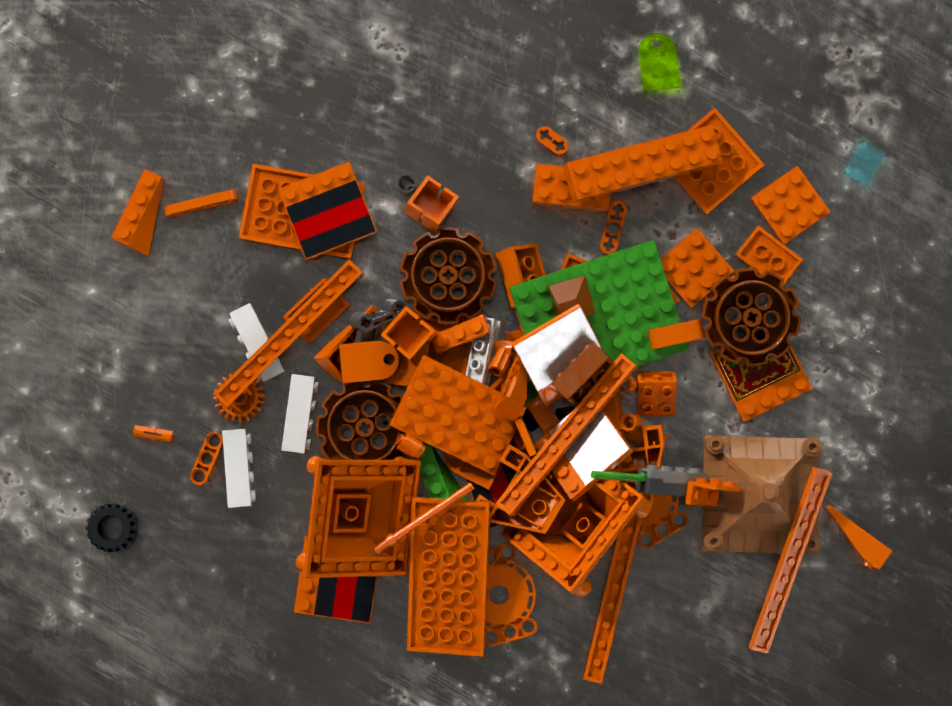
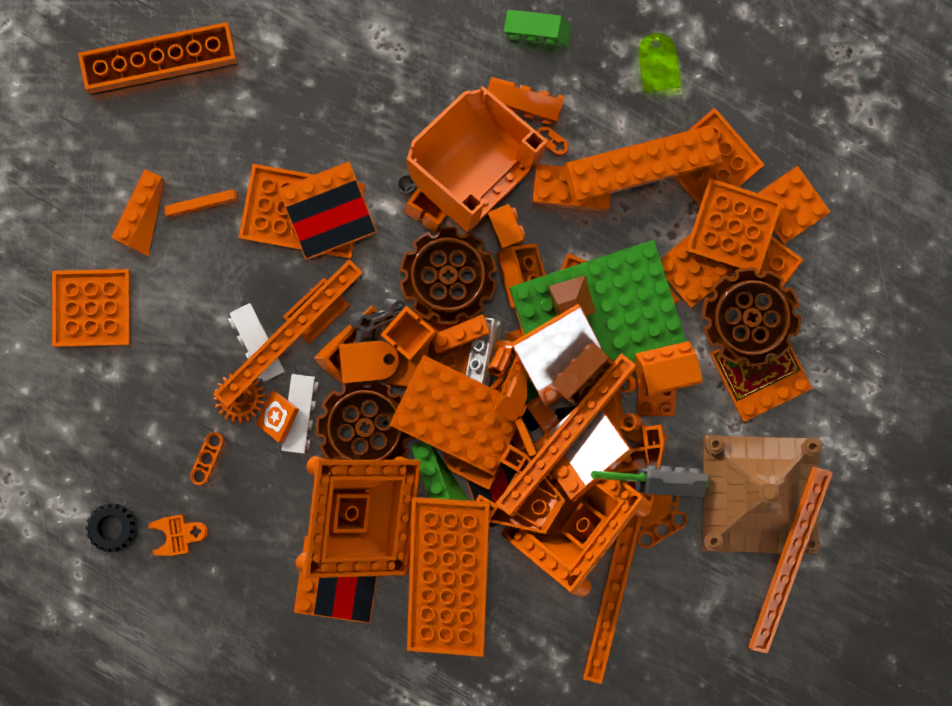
(91, 308): none -> orange plate
(139, 431): orange pin -> none
(157, 58): none -> orange brick
(178, 535): none -> orange piece
(237, 468): white brick -> none
(277, 416): none -> orange tile
(392, 539): orange bar -> none
(410, 445): orange brick -> none
(473, 156): none -> orange slope
(505, 227): none -> orange brick
(511, 611): orange piece -> none
(527, 101): none -> orange wedge
(537, 27): none -> bright green wedge
(604, 240): orange beam -> none
(668, 368): none -> orange slope
(676, 333): orange beam -> none
(707, 493): orange bracket -> none
(733, 225): none -> orange plate
(864, 162): clear light blue plate -> none
(865, 545): orange slope -> none

